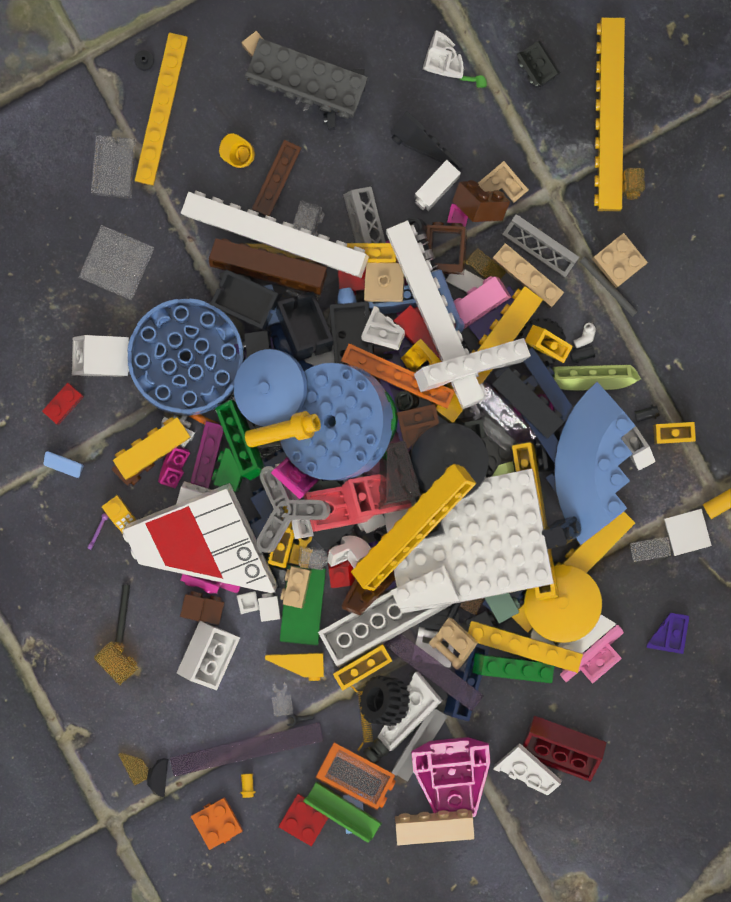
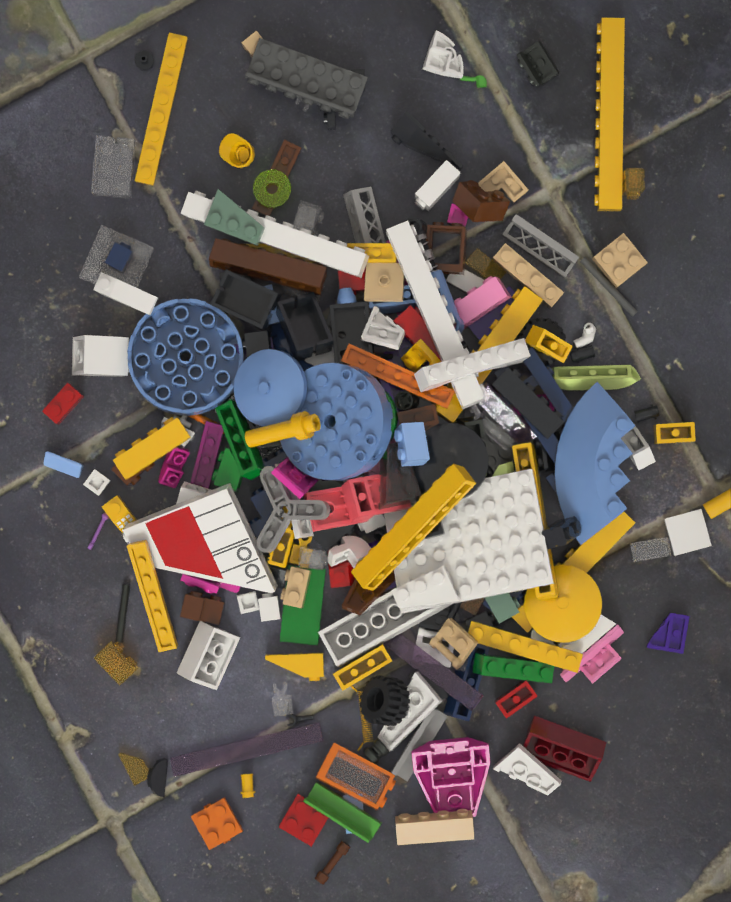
(96, 482): none -> white tile
(119, 256): none -> dark blue brick
(125, 293): none -> white slope
(152, 595): none -> yellow plate
(233, 220): none -> sand green wing
(272, 177): none -> clear neon green tile
(322, 875): none -> reddish brown bar
(411, 444): none -> light blue piece
(515, 698): none -> red brick

